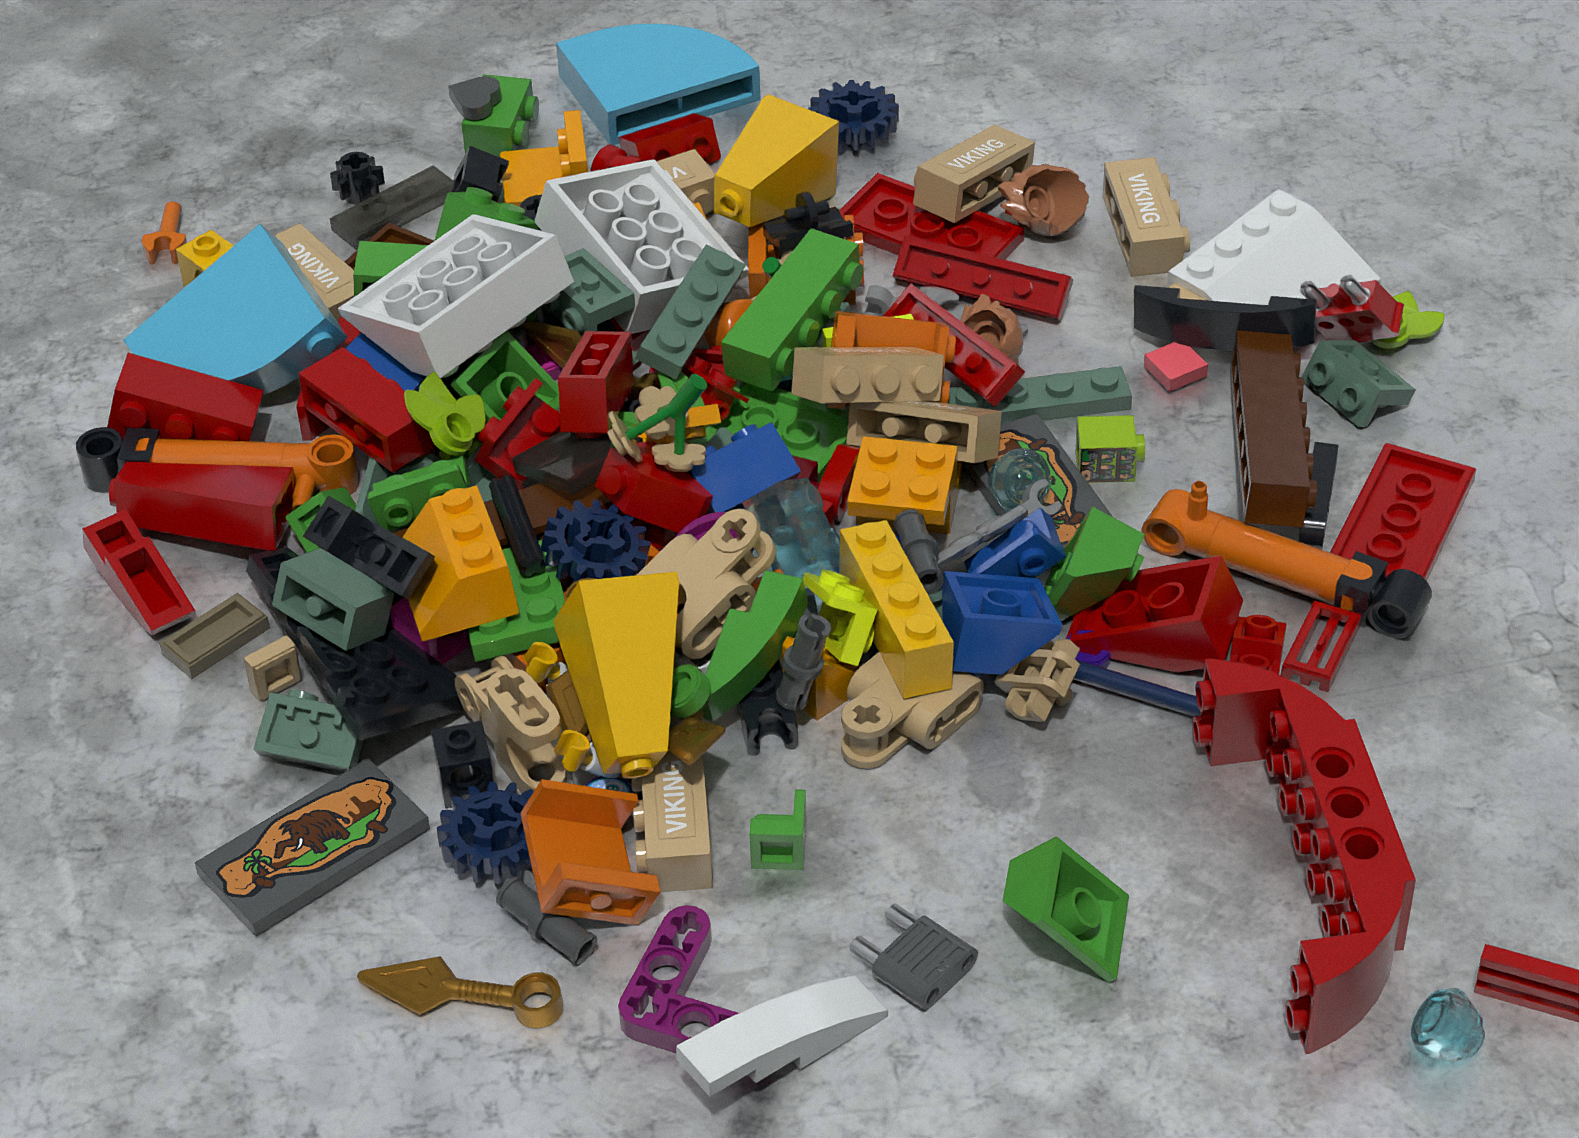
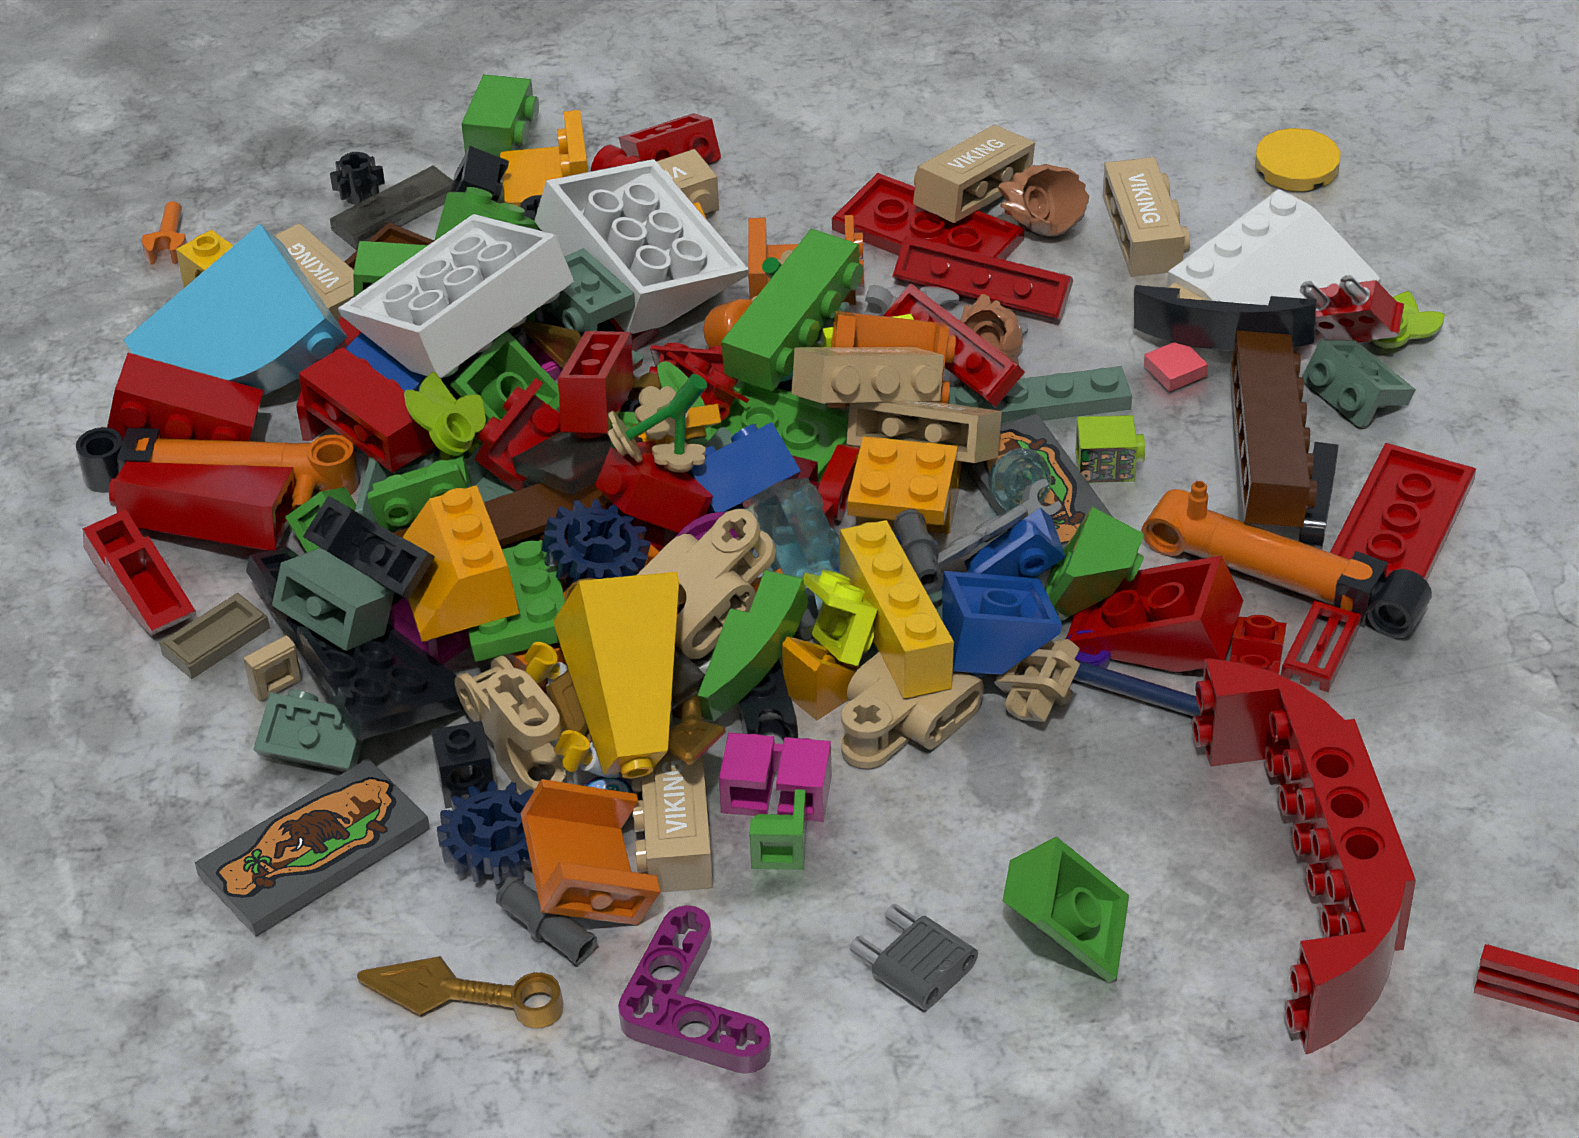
(475, 97): dark grey tile -> none
(517, 526): black axle -> none
(653, 75): medium azure brick -> none
(689, 691): bright green tile -> none
(690, 312): sand green plate -> none
(750, 772): none -> dark pink piece
(775, 159): yellow slope -> none
(780, 1031): white slope -> none
(788, 232): black hips -> none
(803, 662): dark grey pin -> none
(861, 112): dark blue gear -> none
(1297, 159): none -> yellow tile
(1447, 1027): clear light blue cone -> none

